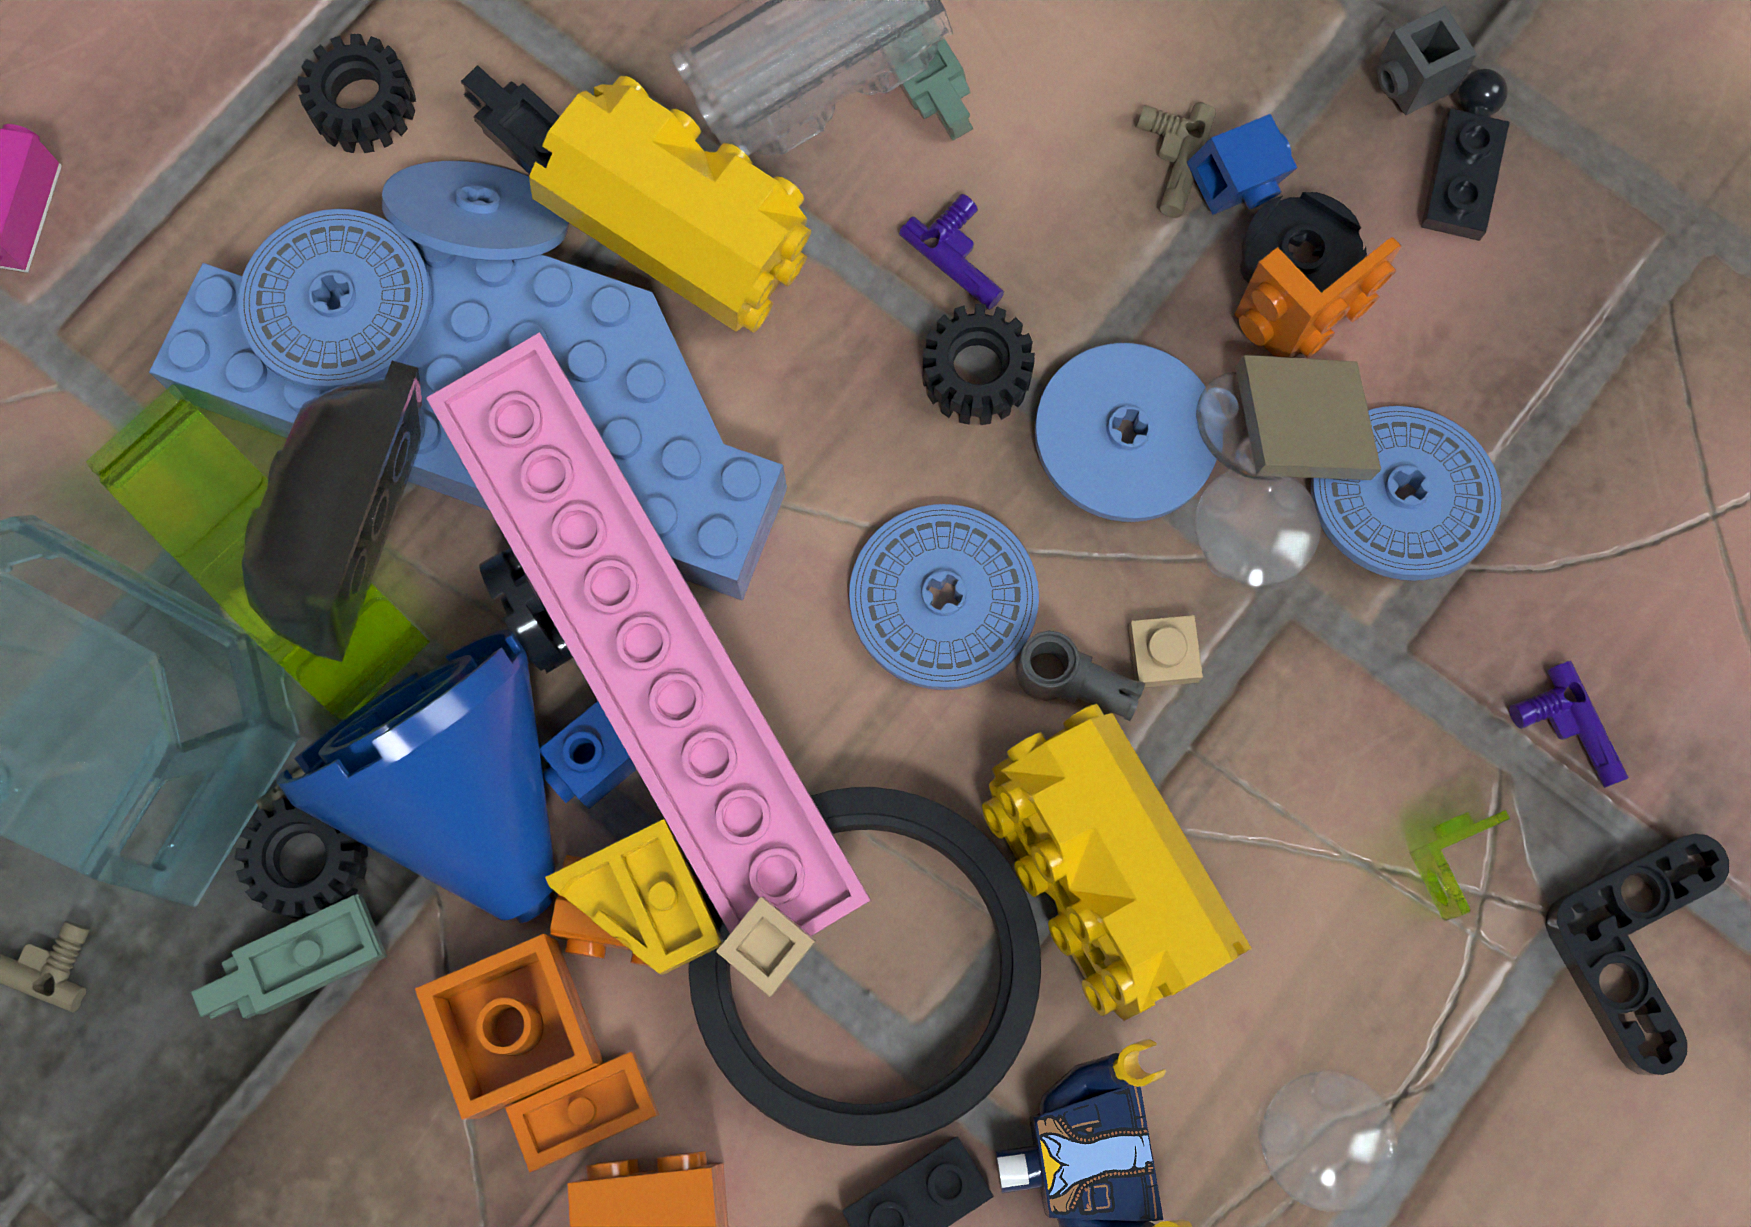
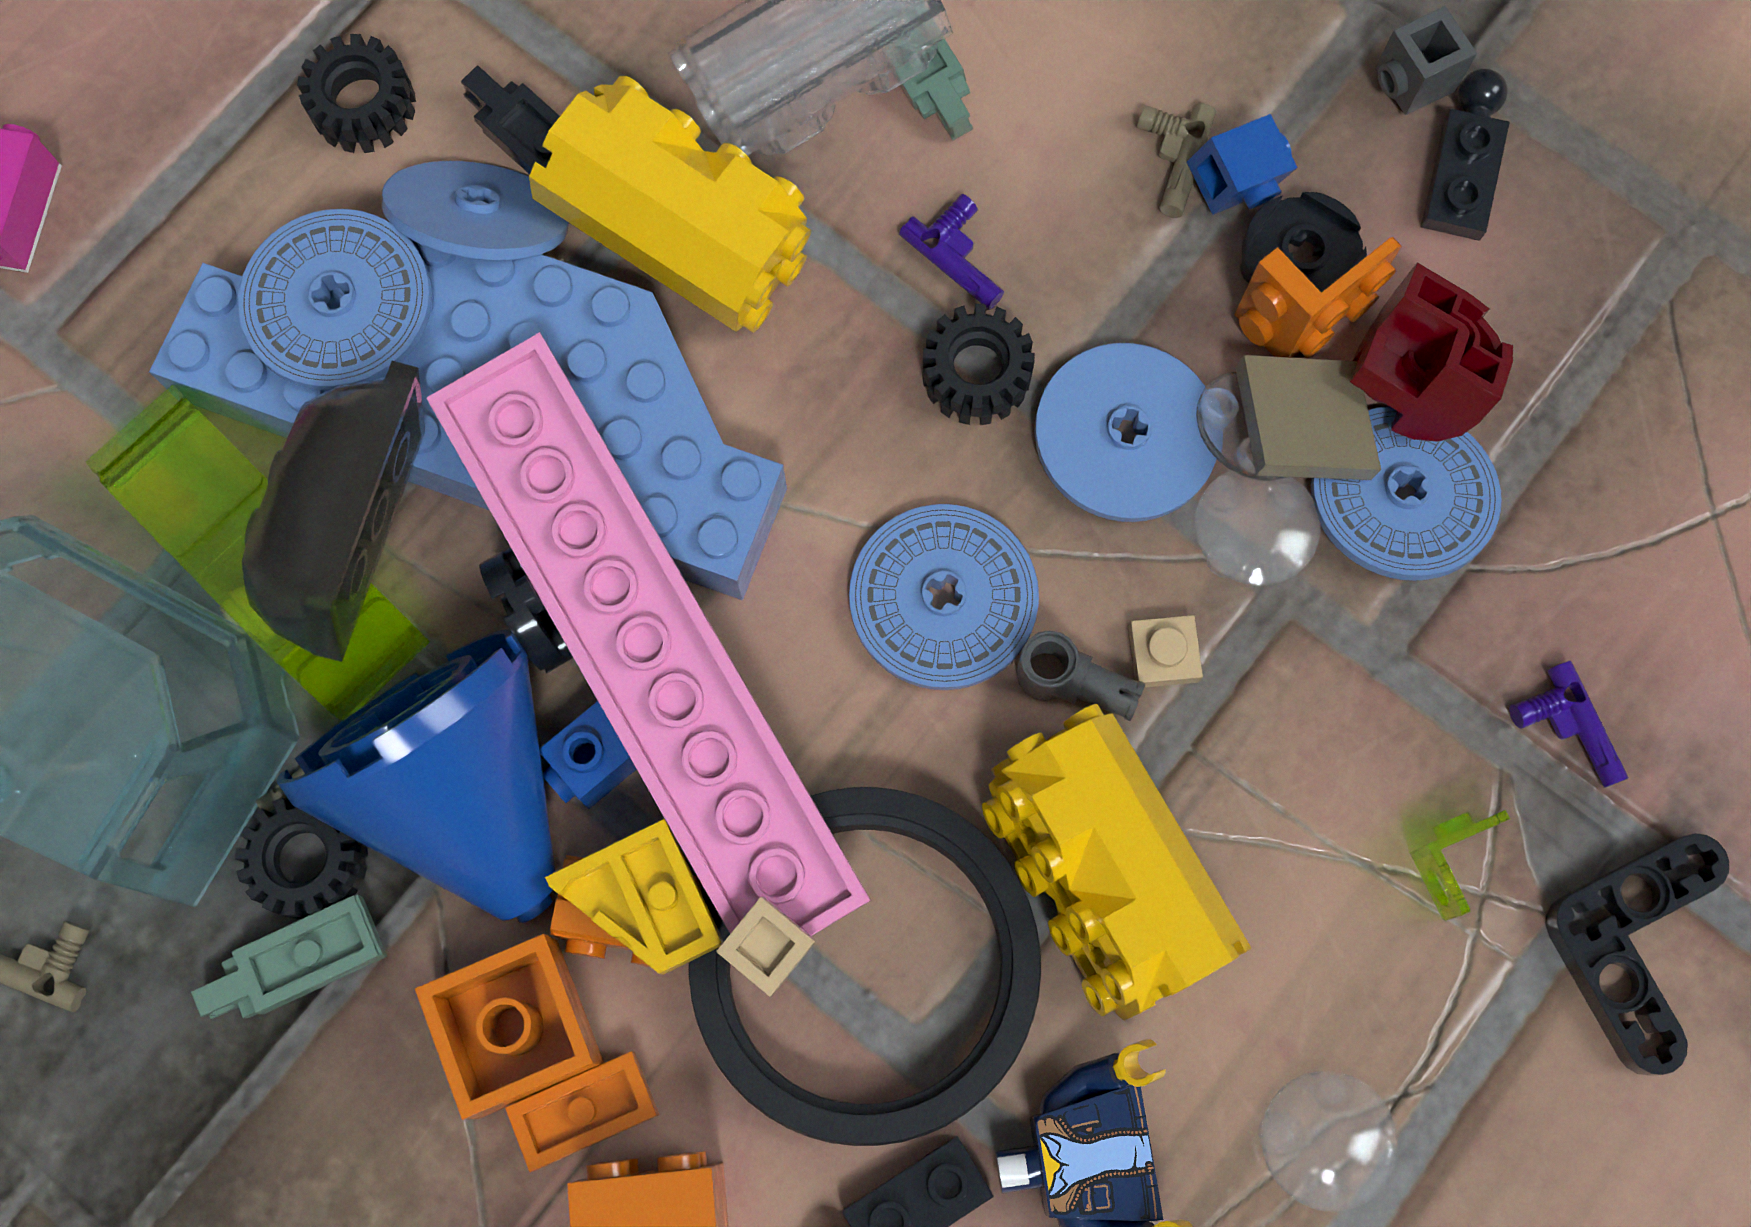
(1433, 358): none -> dark red brick

